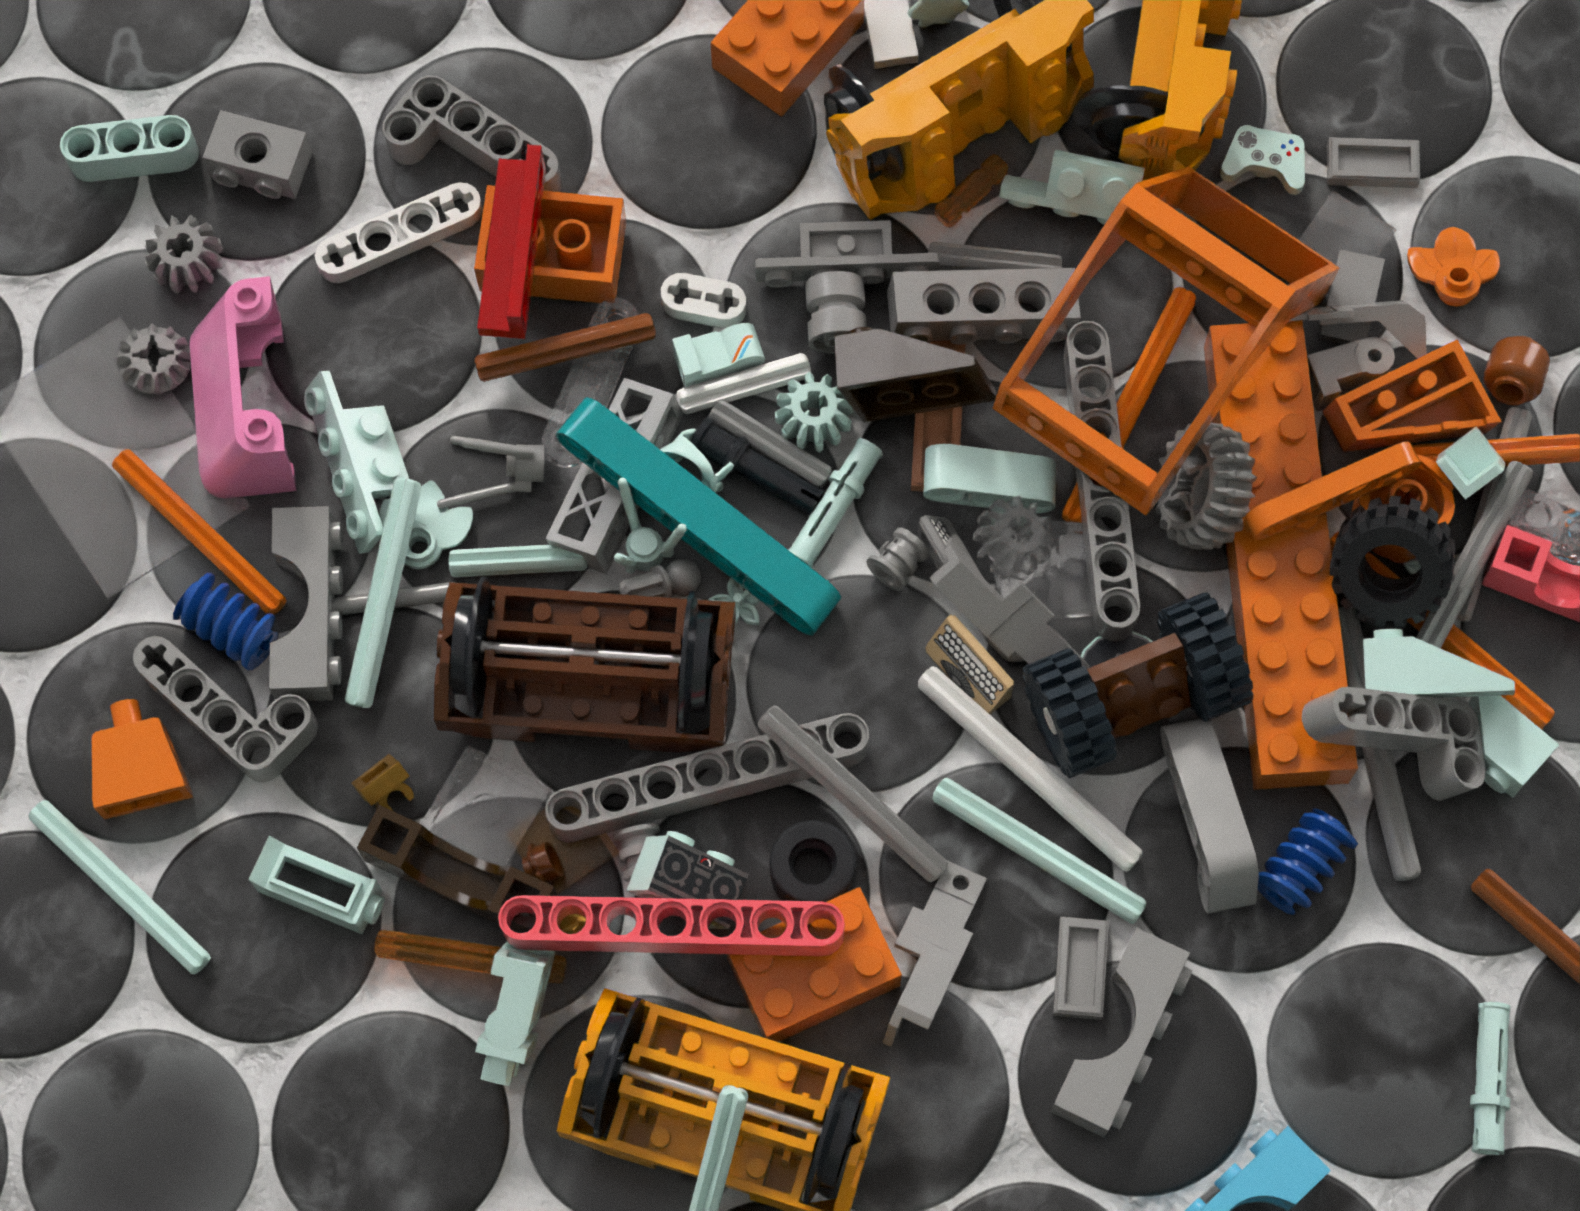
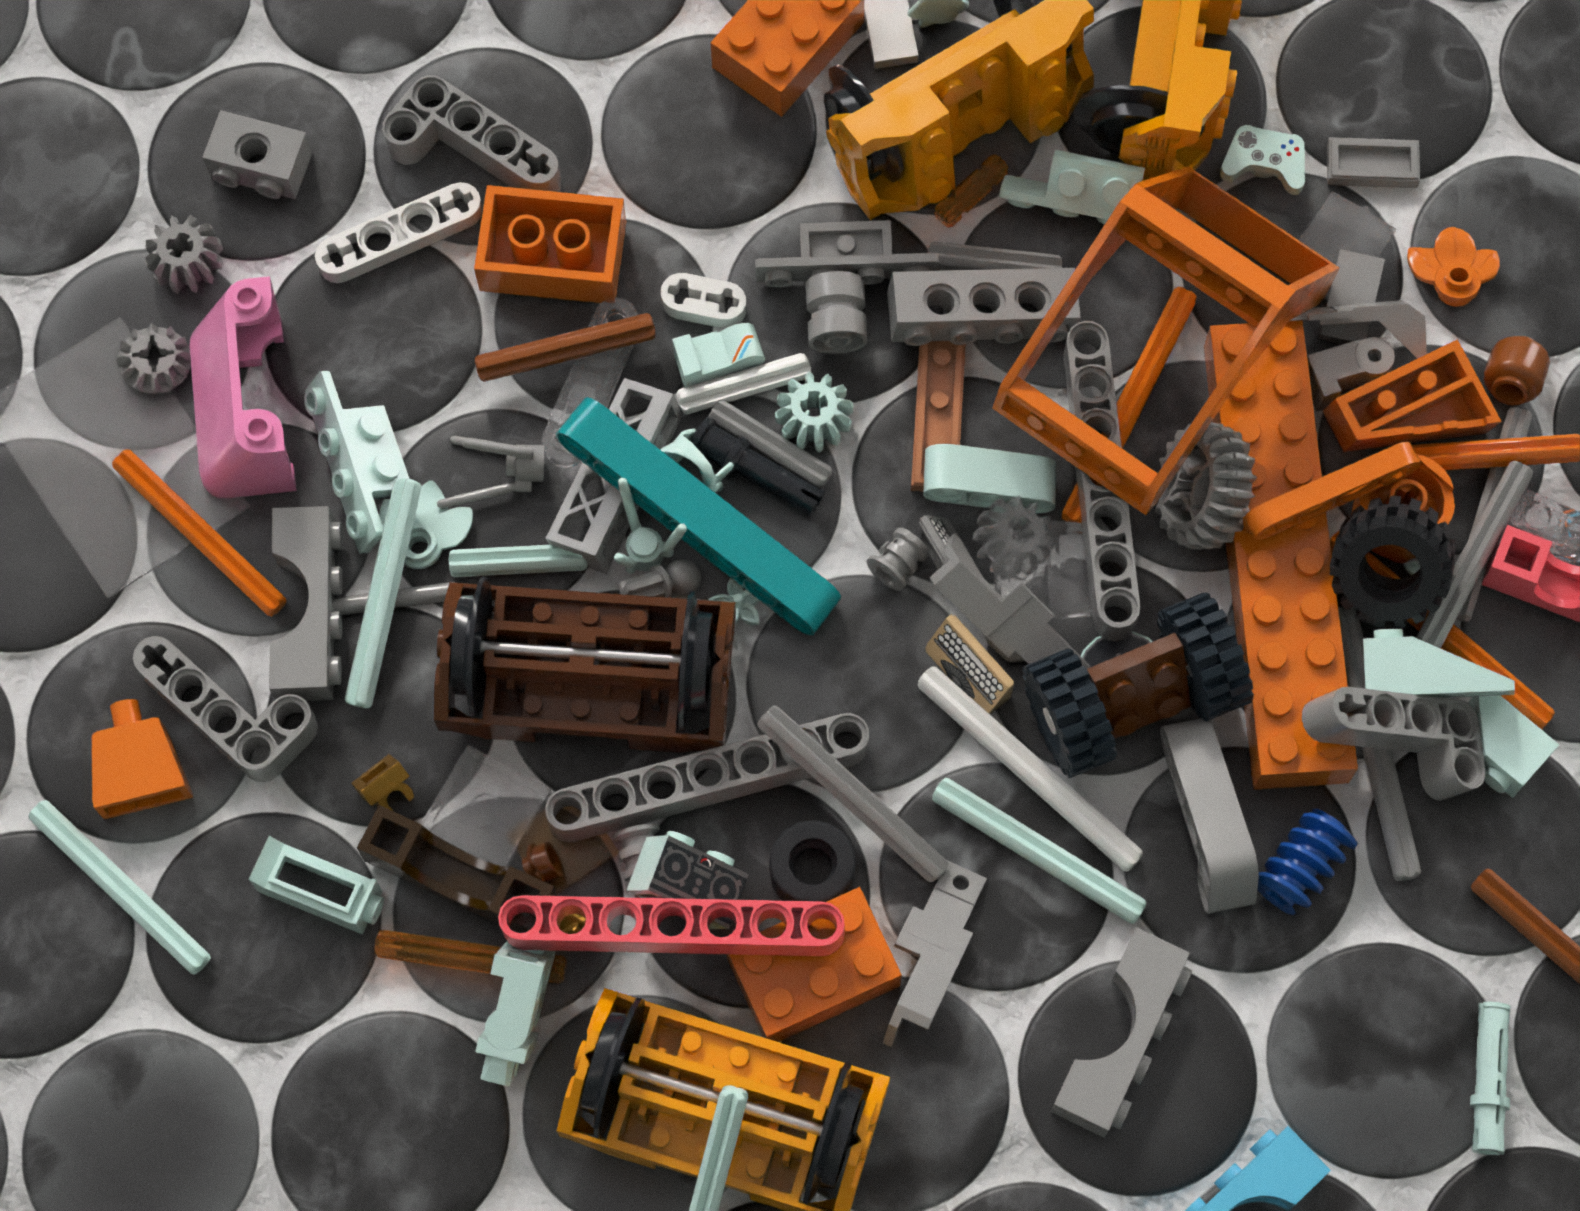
(111, 138): light aqua beam -> none
(225, 622): blue piece -> none
(512, 246): red fence -> none
(843, 489): light aqua pin -> none
(903, 376): dark brown slope -> none
(1080, 968): light grey tile -> none
(1470, 462): light aqua panel -> none

